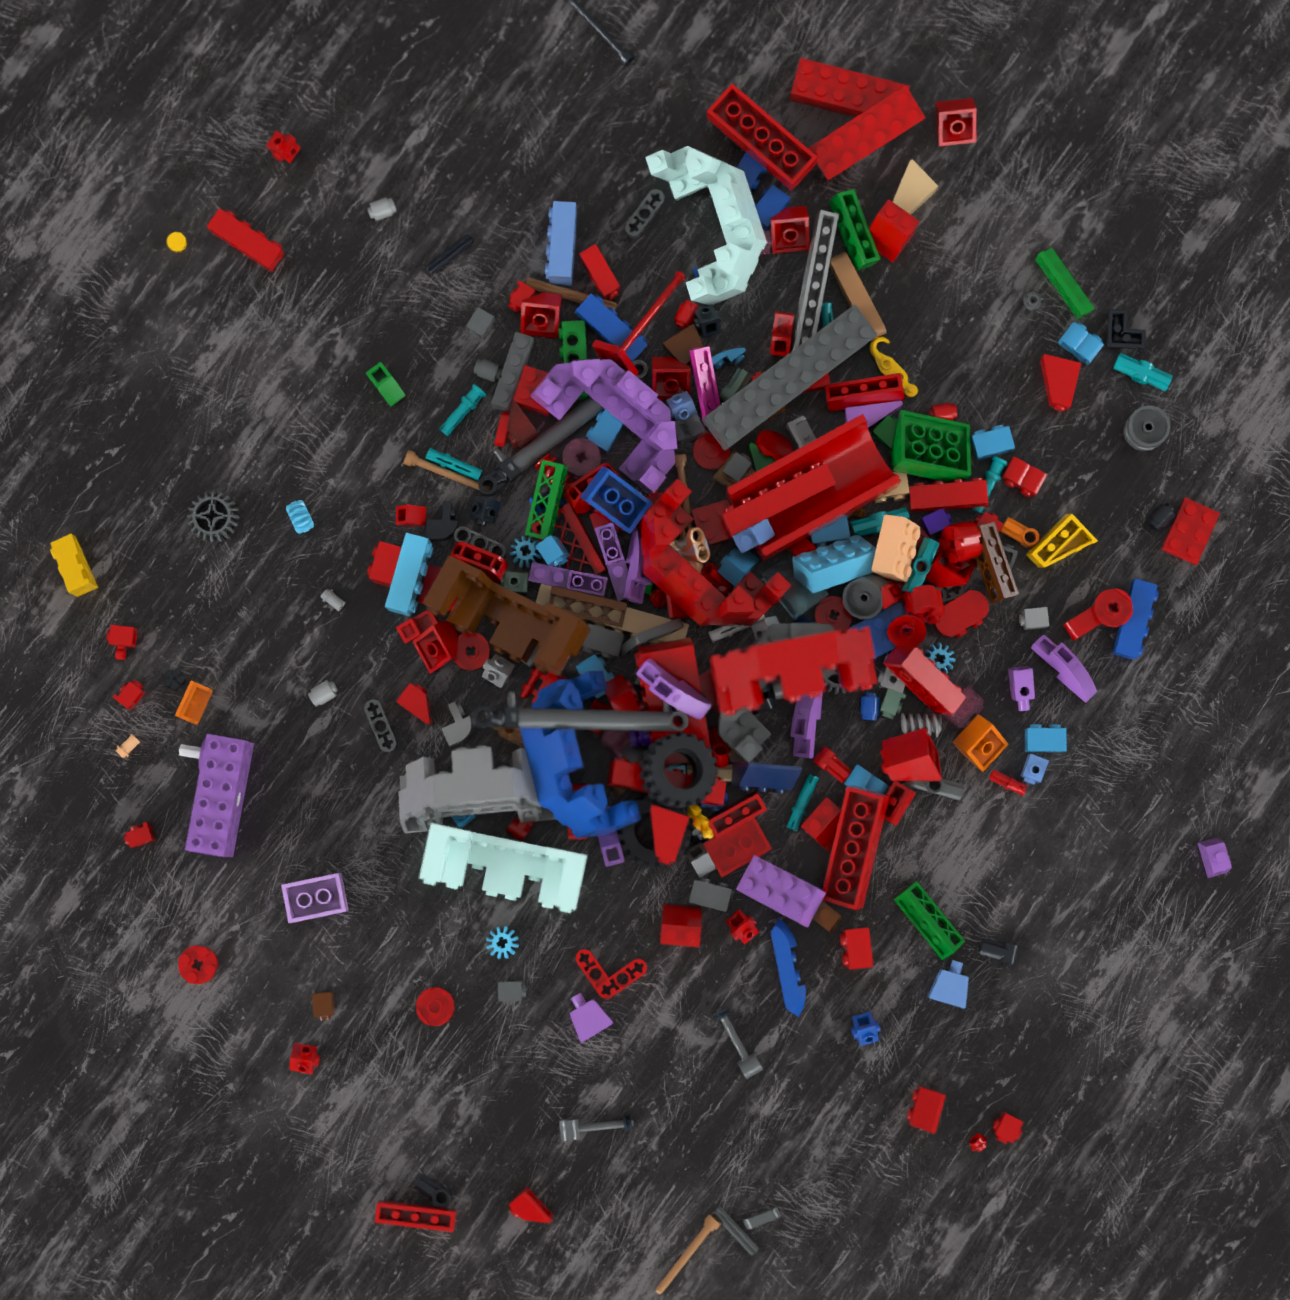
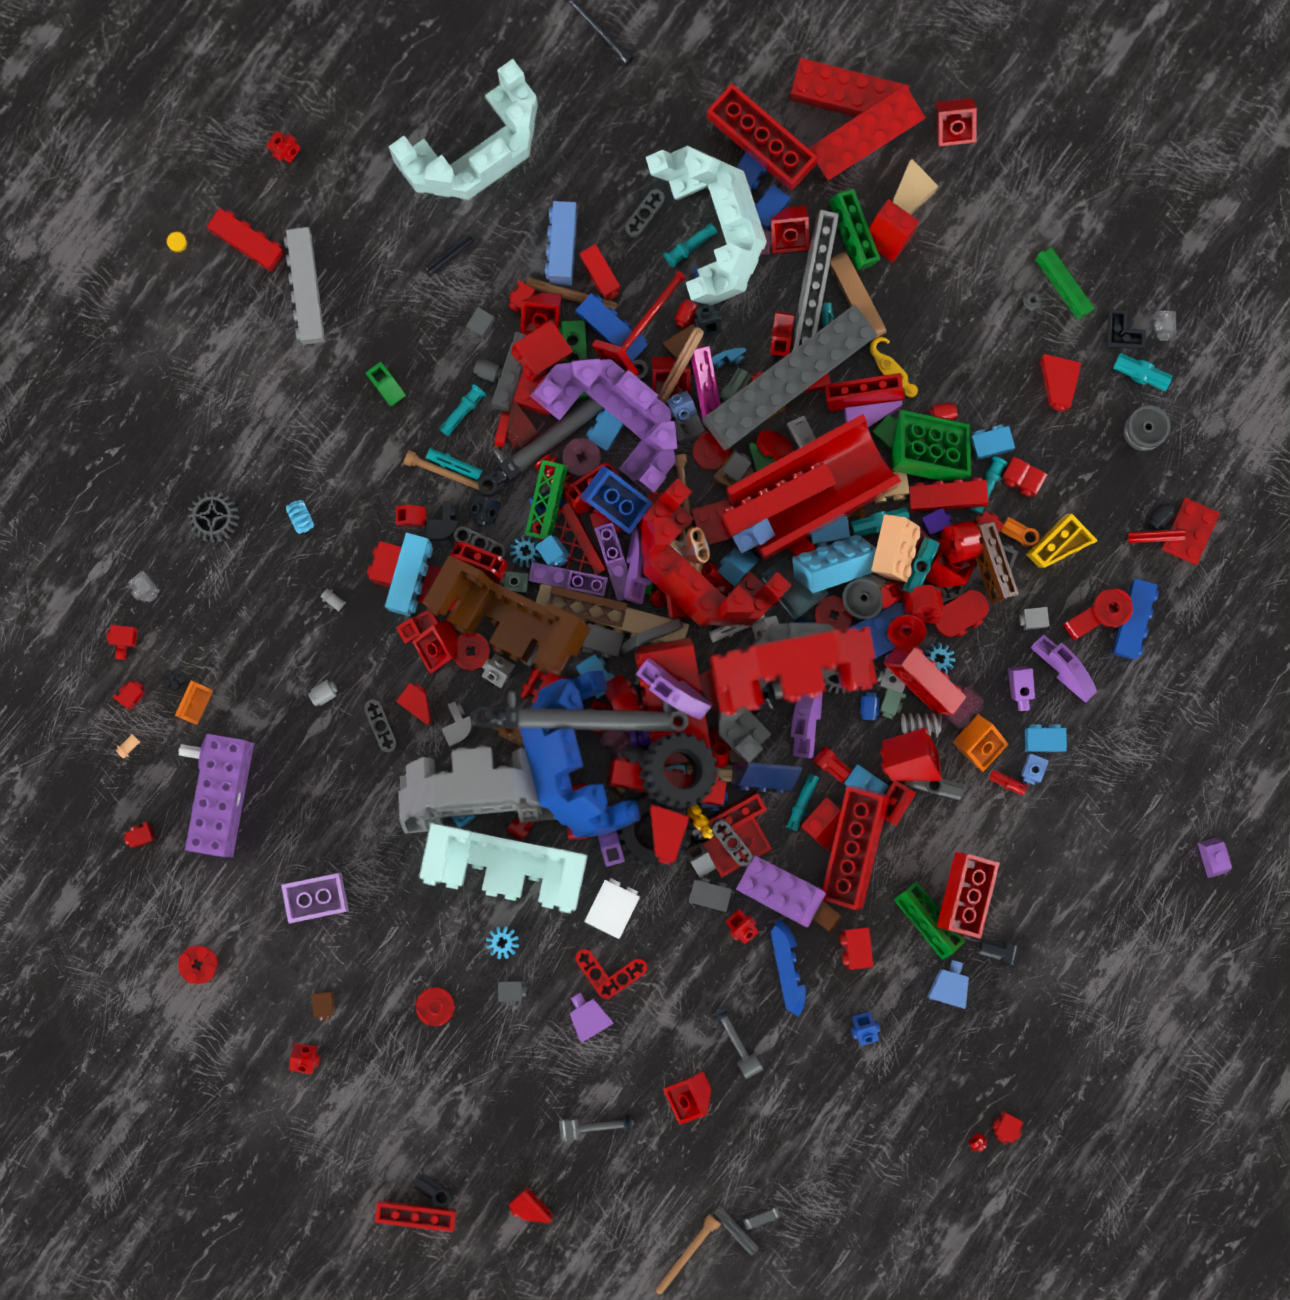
(73, 565): yellow wedge -> none
(143, 587): none -> clear brick
(305, 286): none -> light grey brick
(381, 208): light grey brick -> none
(486, 162): none -> light aqua brick
(541, 350): none -> red brick
(612, 908): none -> white brick
(680, 364): none -> medium nougat axle
(681, 925): red slope -> none
(683, 249): none -> teal pin
(689, 1097): none -> red slope
(723, 839): none -> dark grey beam
(926, 1109): red slope -> none
(968, 894): none -> red brick
(1081, 343): dark azure brick -> none
(1155, 536): none -> red axle
(1165, 324): none -> clear brick

